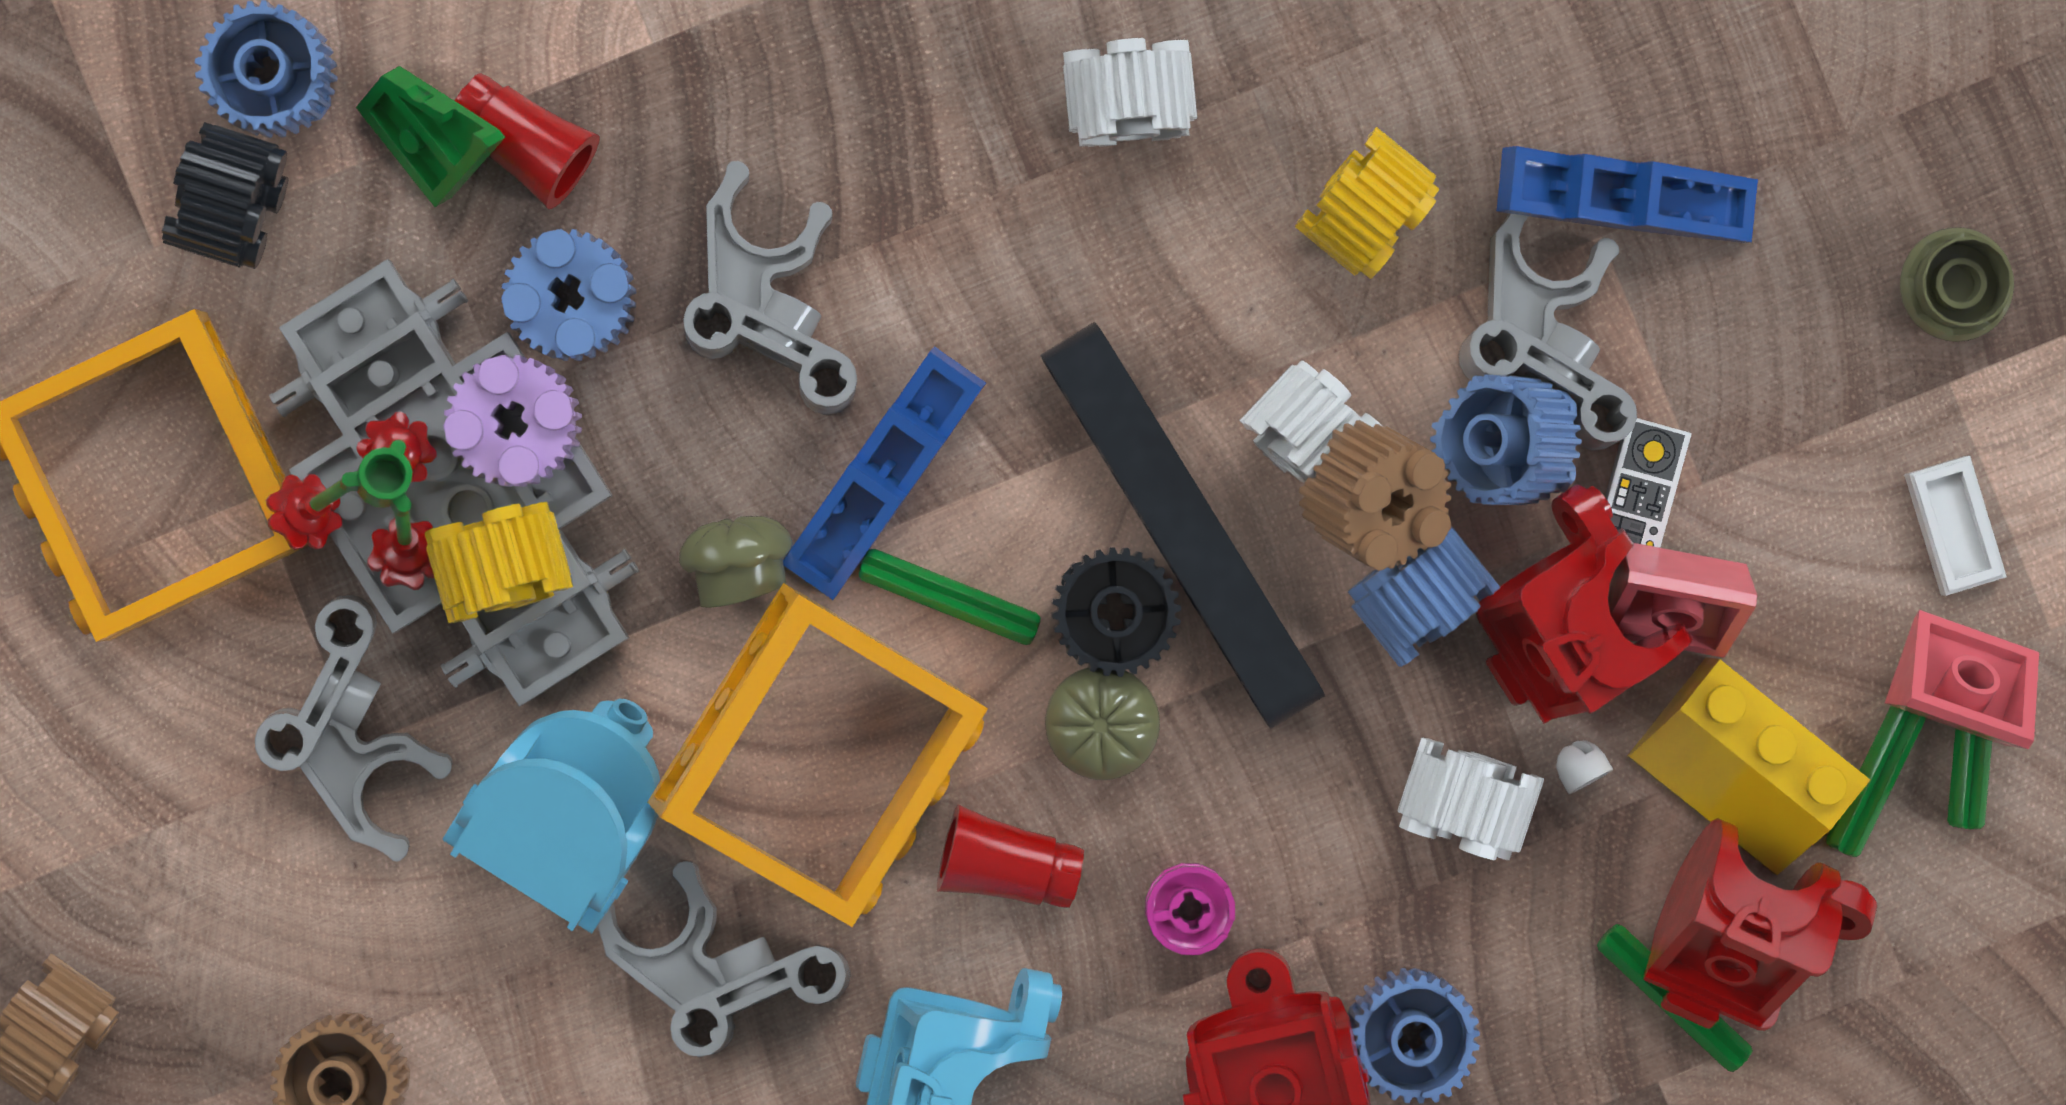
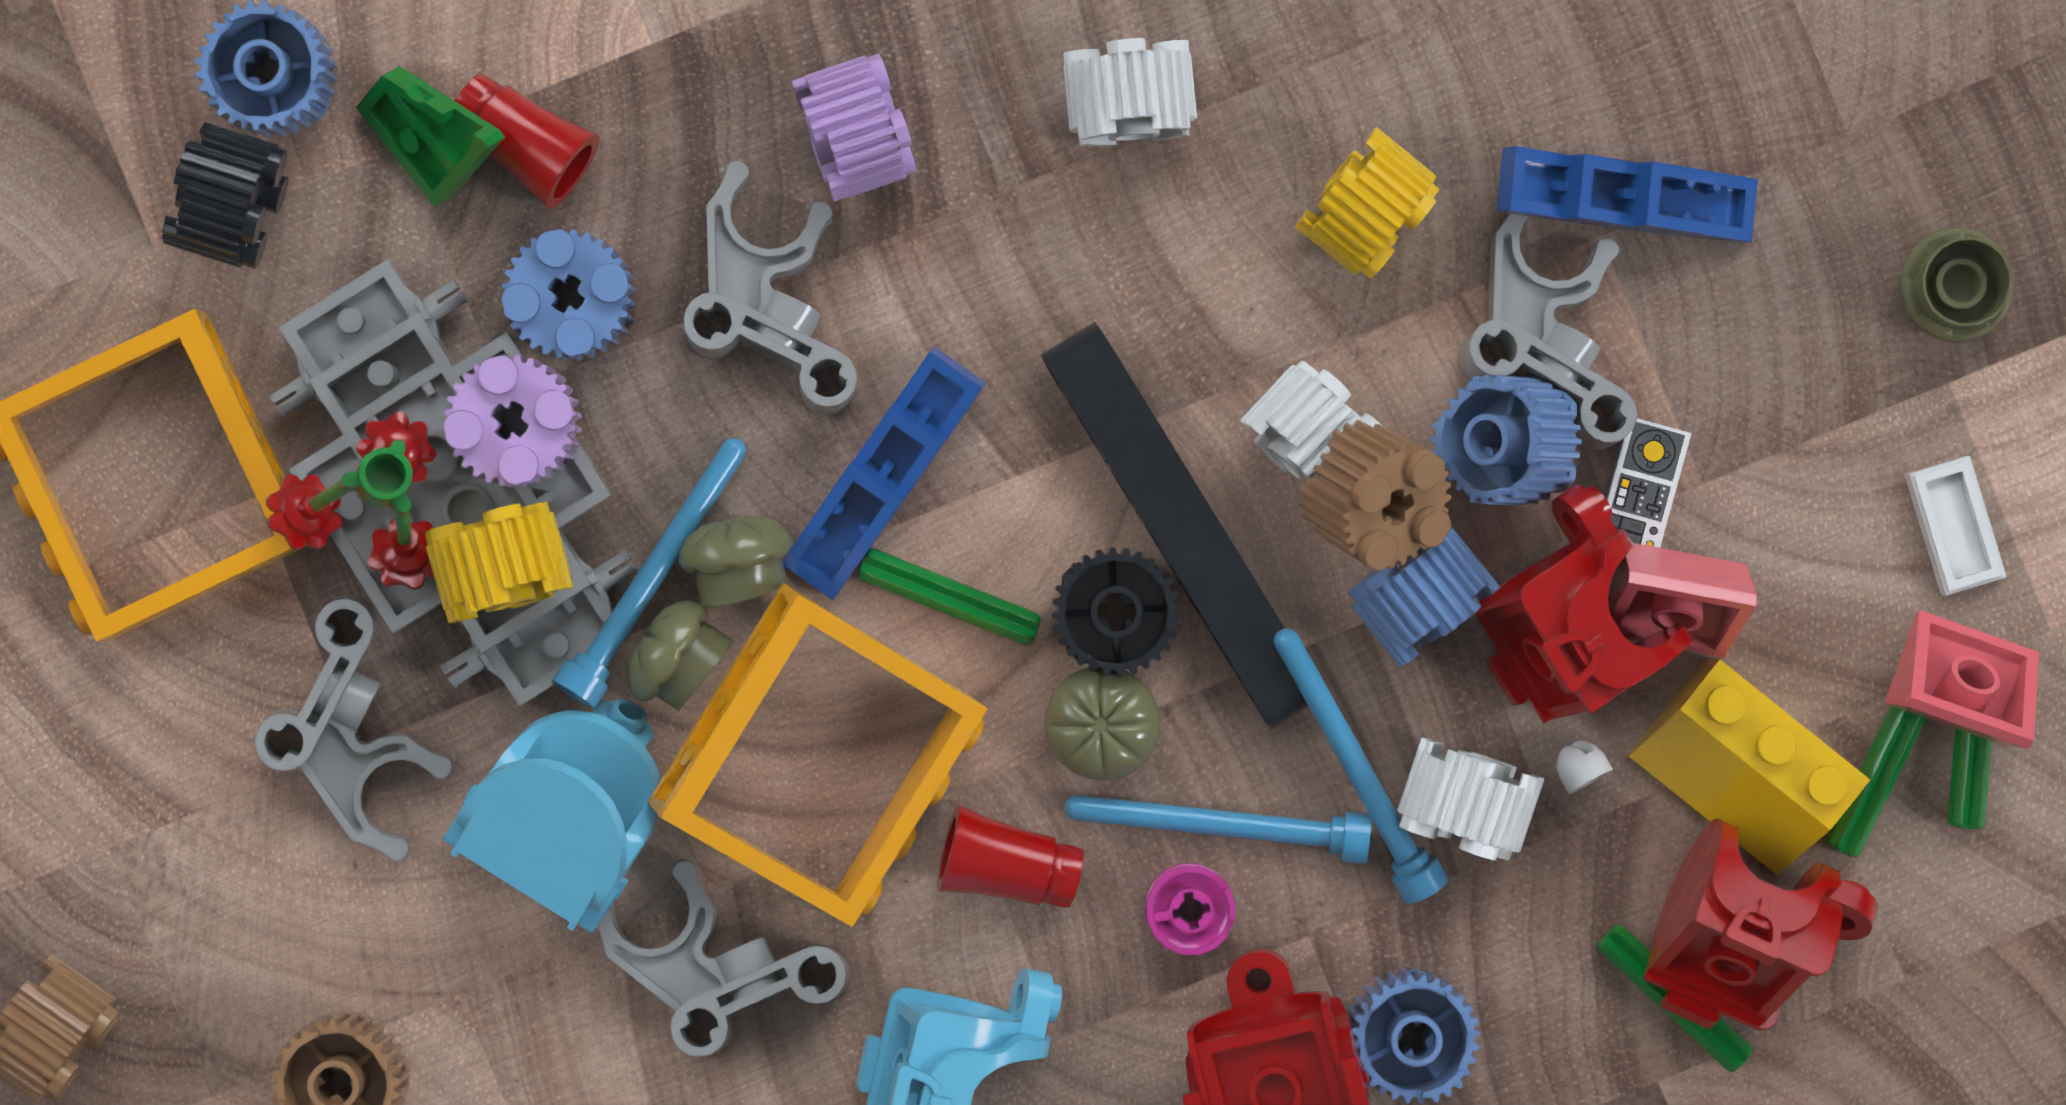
(587, 672): none -> dark azure piece
(675, 654): none -> olive piece
(855, 126): none -> lavender brick
(1343, 835): none -> dark azure piece
(1415, 871): none -> dark azure piece

